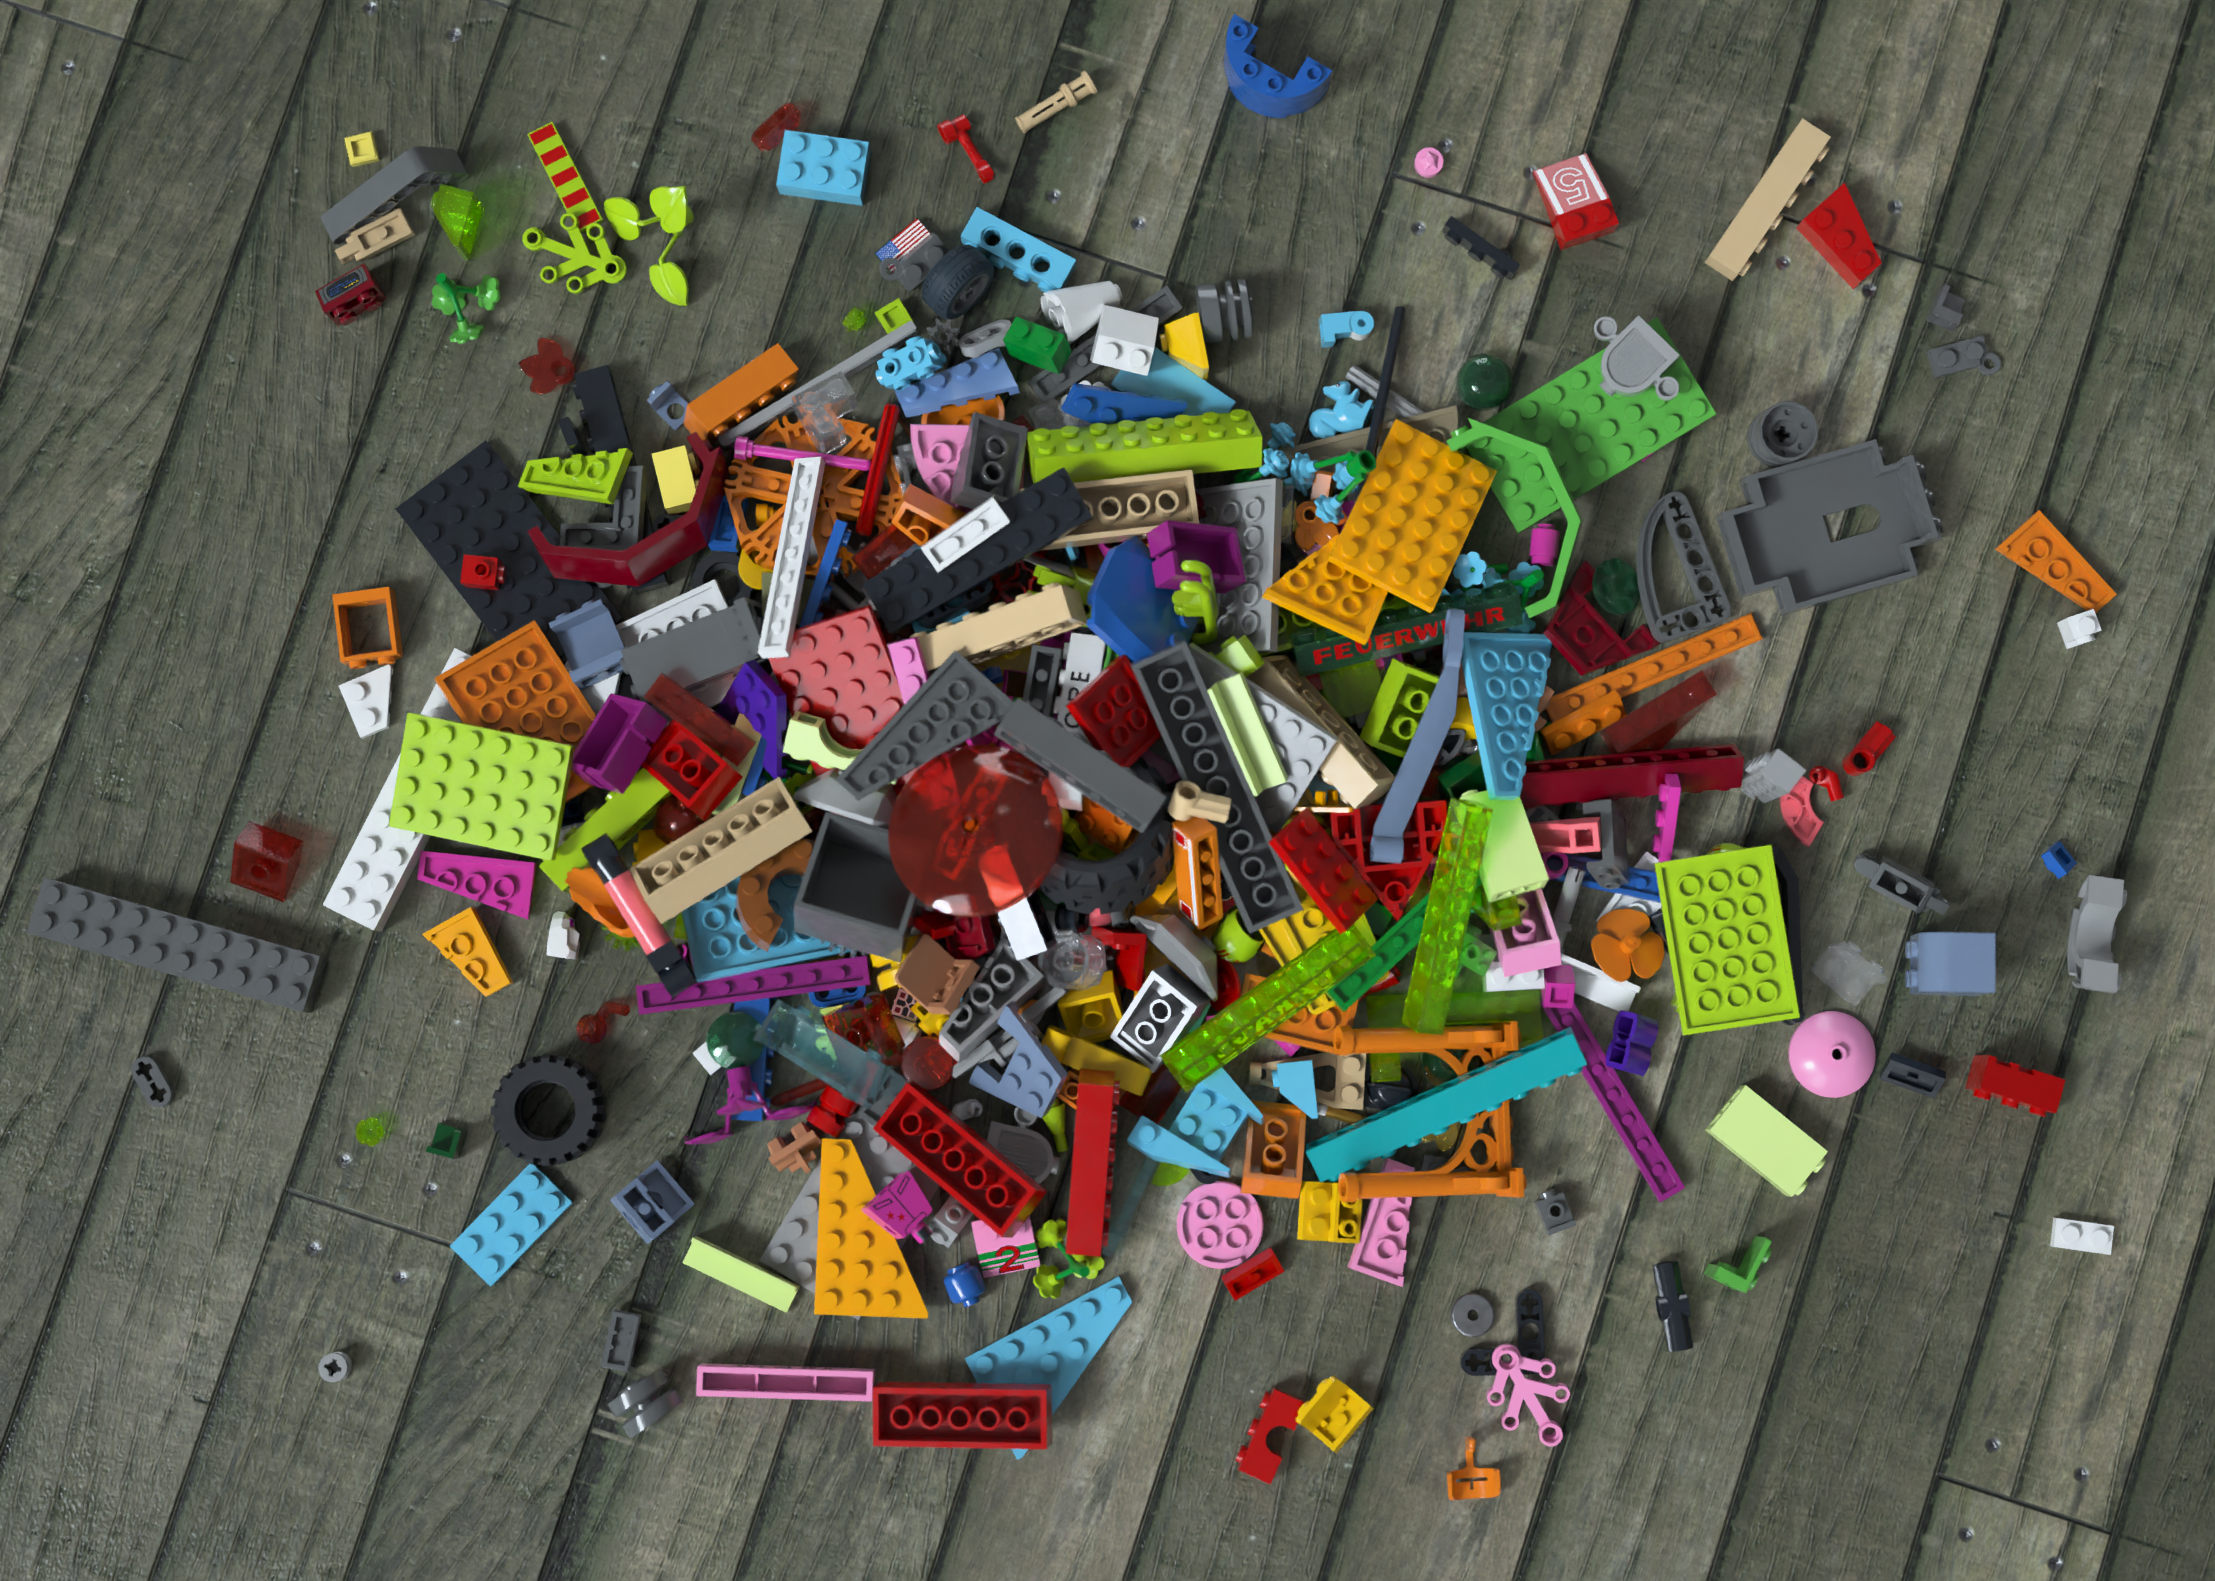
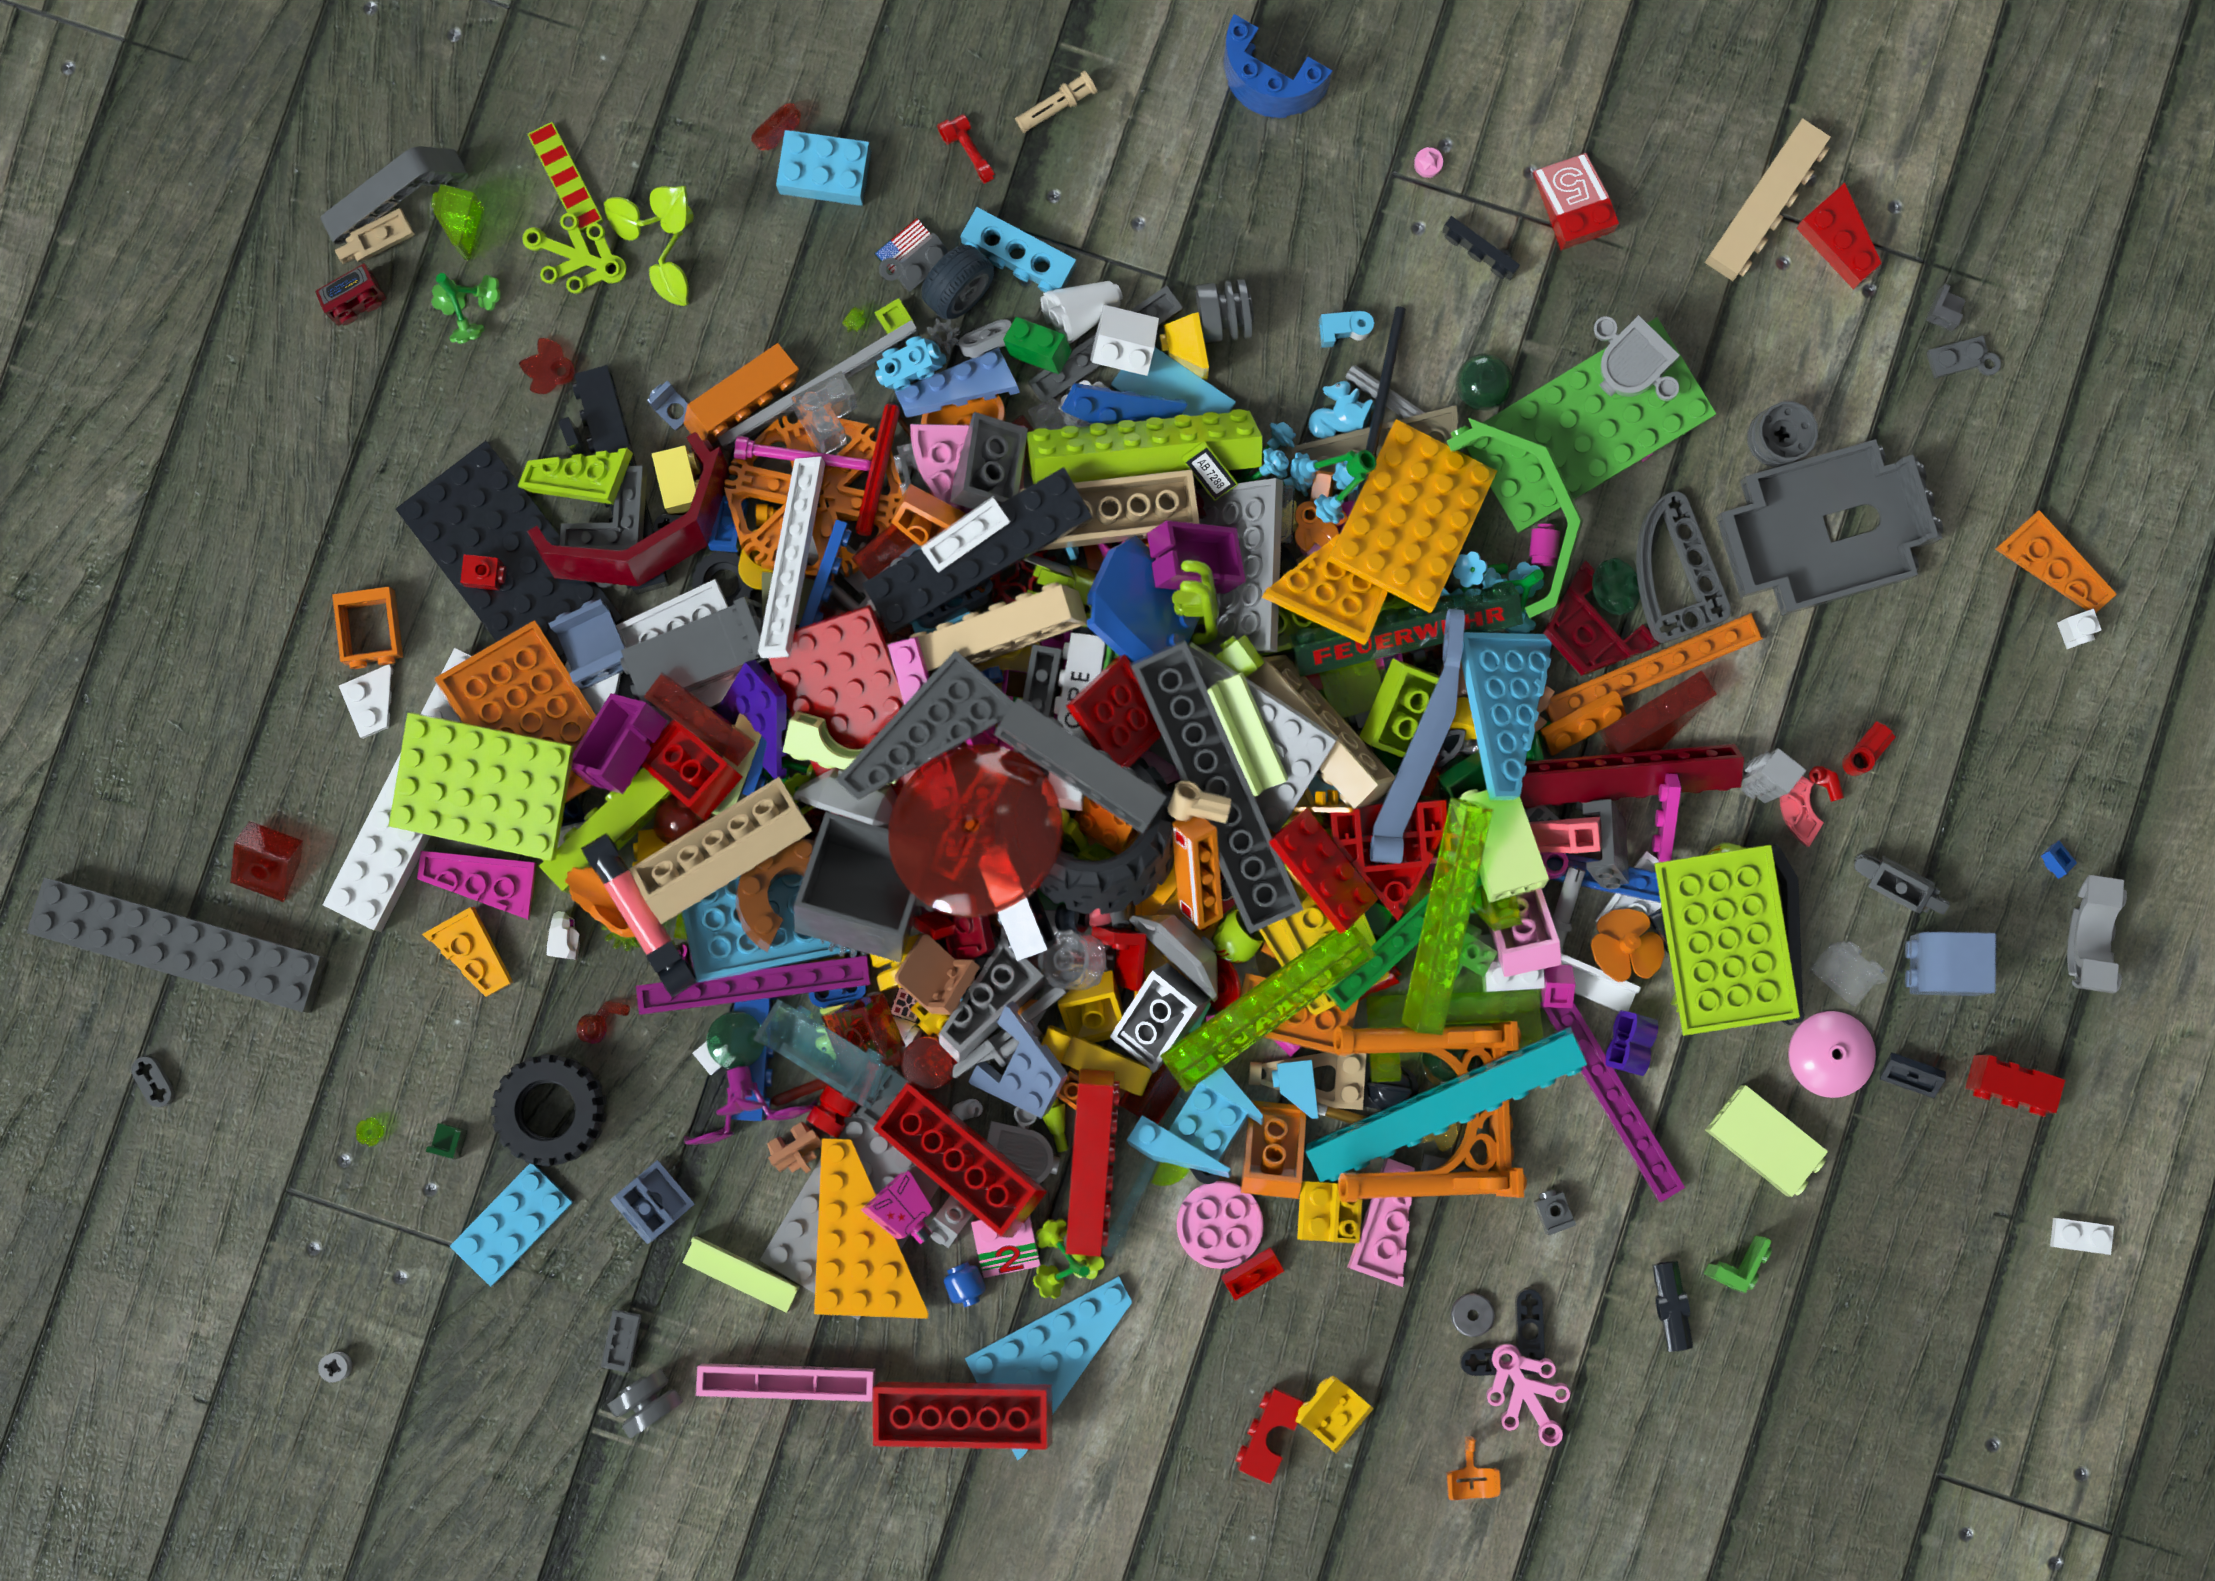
(362, 149): light yellow tile -> none
(1209, 470): none -> tile

